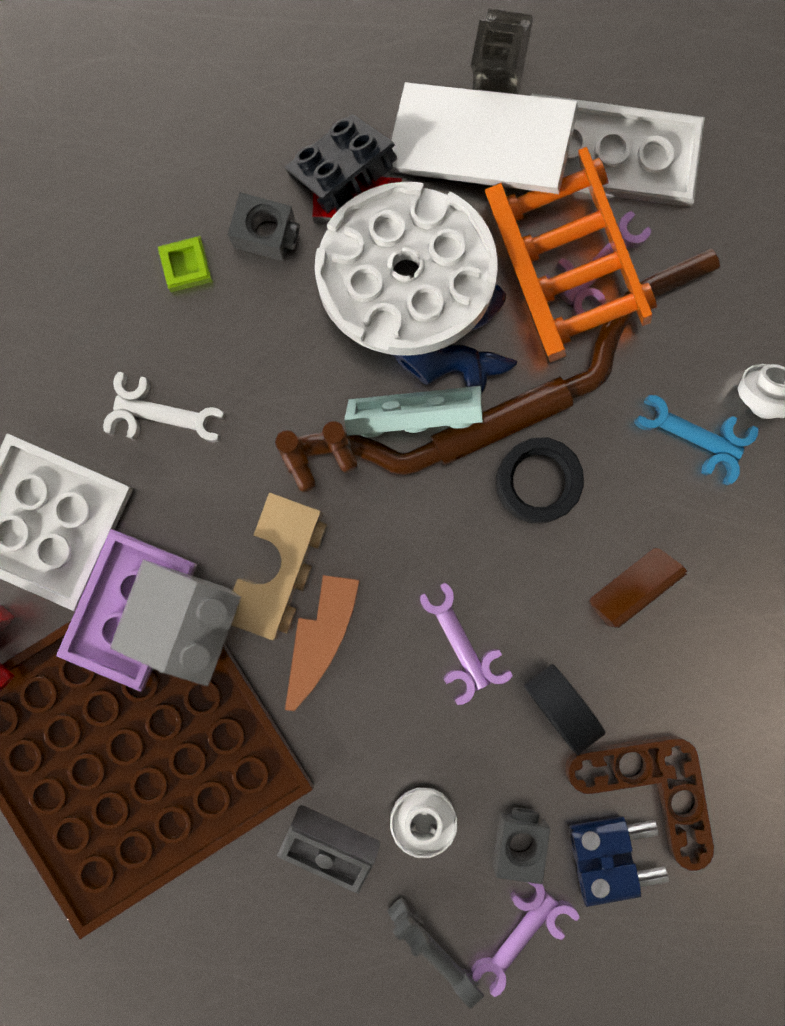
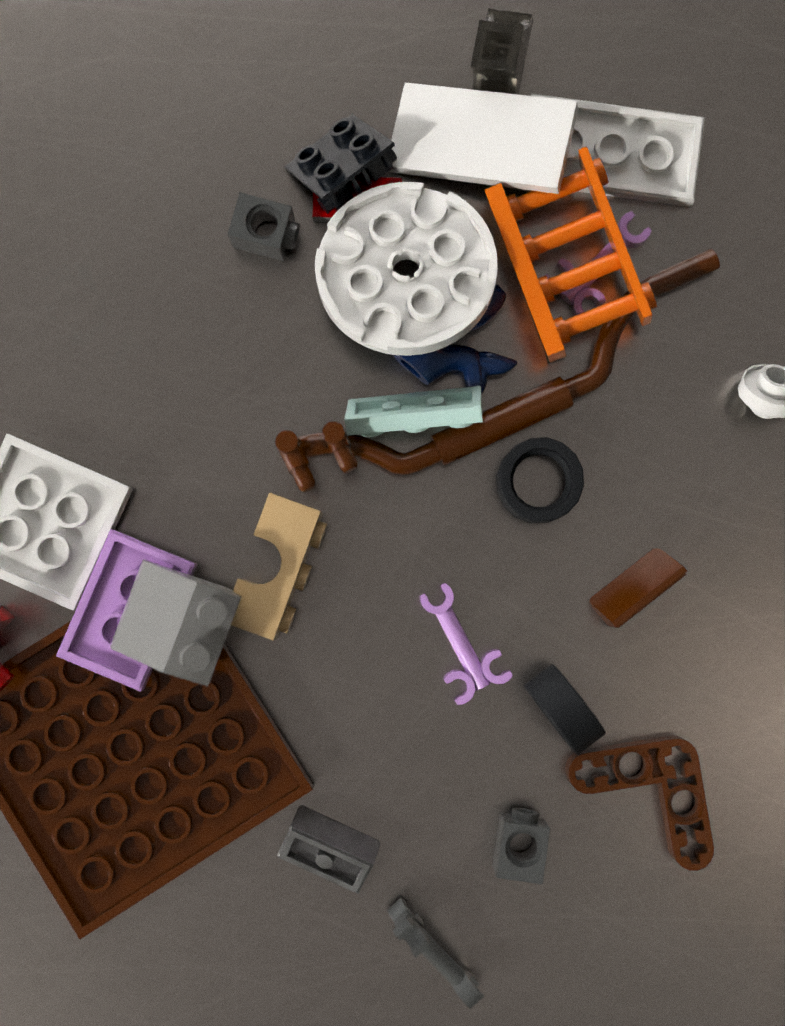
(131, 405): white bar -> none
(185, 264): lime tile -> none
(321, 637): nougat slope -> none
(423, 822): white plate -> none
(540, 908): lavender bar -> none
(606, 860): dark blue piece -> none
(727, 447): dark azure bar -> none

